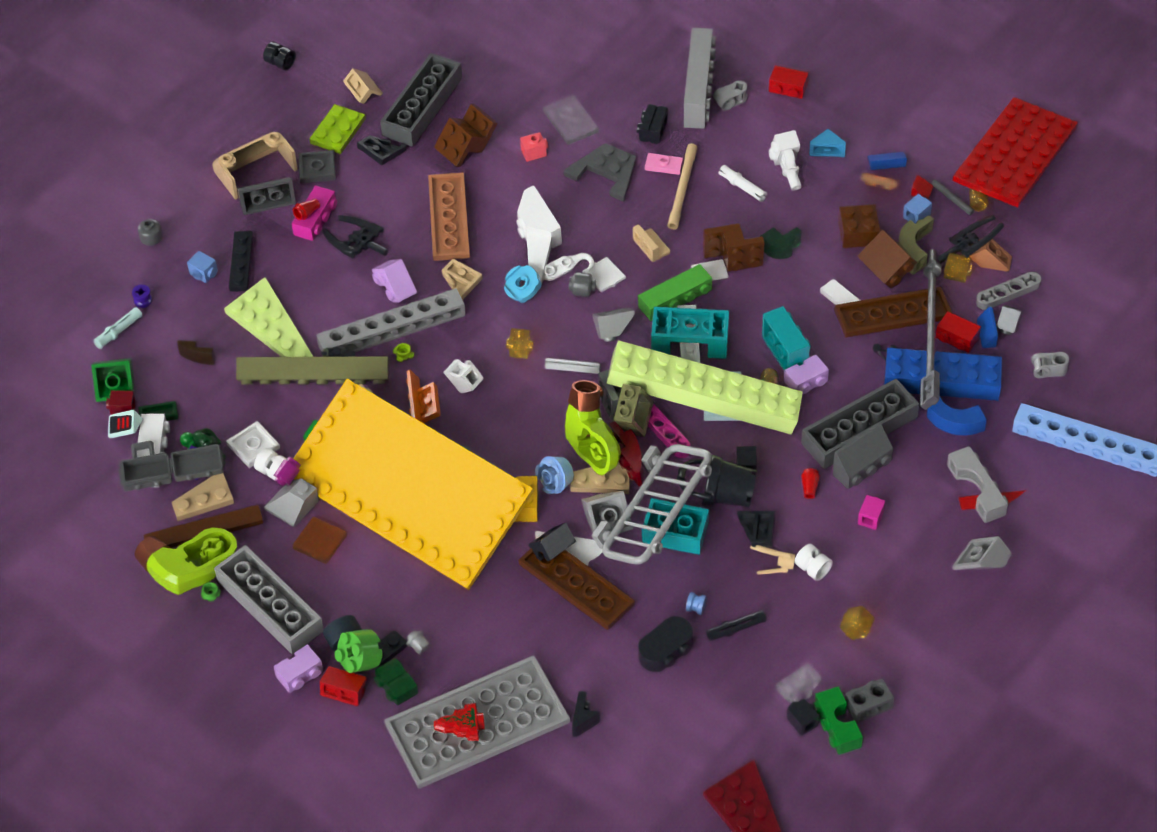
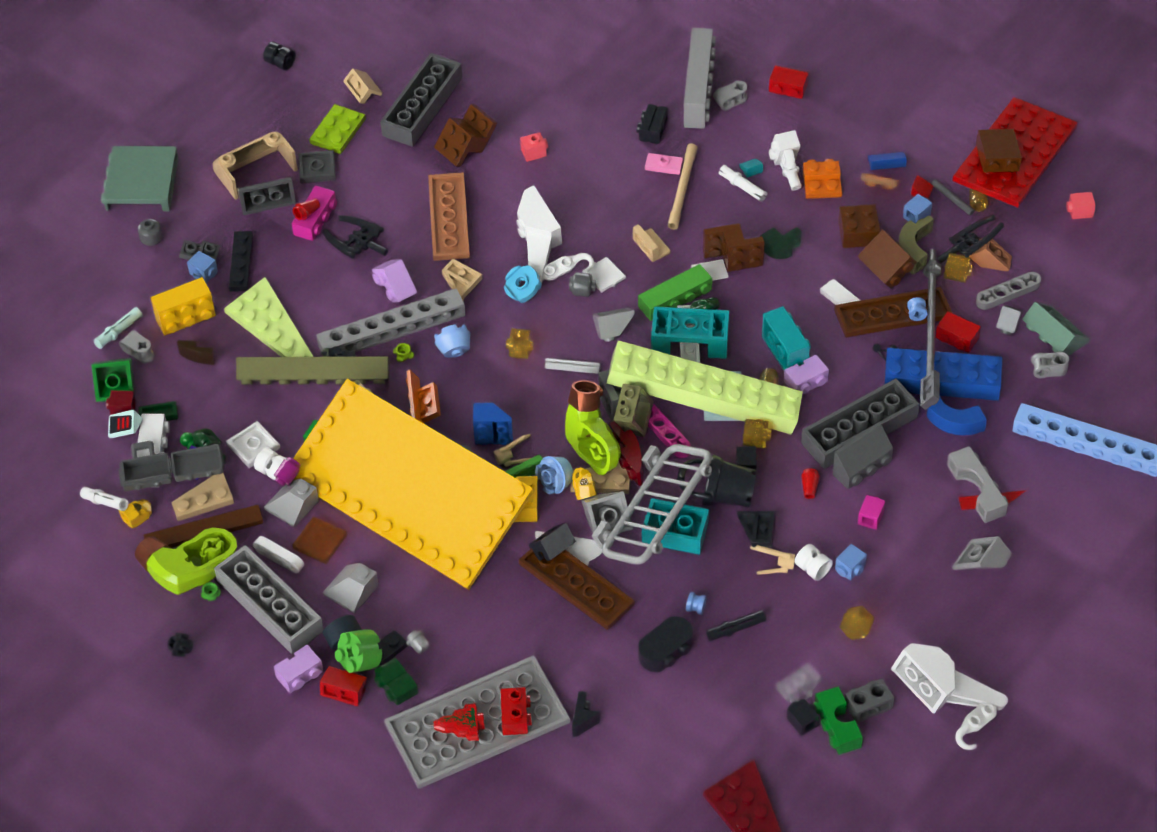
(99, 497): none -> white pin
(136, 513): none -> yellow rock
(138, 347): none -> light grey piece
(140, 176): none -> sand green panel
(142, 296): dark purple wheel -> none
(180, 644): none -> black gear
(183, 306): none -> yellow brick
(190, 248): none -> dark grey slope
(278, 554): none -> white beam
(352, 586): none -> light grey slope
(380, 149): black wing -> none
(453, 341): none -> light blue cone
(463, 375): white brick -> none
(491, 425): none -> blue slope
(504, 454): none -> tan plant
(514, 711): none -> red brick
(526, 468): none -> bright green tile
(570, 119): clear tile -> none
(583, 483): none -> yellow rock
(609, 163): dark grey wing -> none
(710, 303): none -> dark green piece
(751, 167): none -> teal slope
(756, 433): none -> clear yellow brick
(822, 179): none -> orange plate
(827, 145): dark azure slope -> none
(850, 562): none -> medium blue brick
(917, 309): none -> medium blue wheel
(934, 680): none -> white slope
(988, 330): blue slope -> none
(998, 150): none -> reddish brown brick
(1054, 328): none -> sand green slope
(1081, 205): none -> coral brick

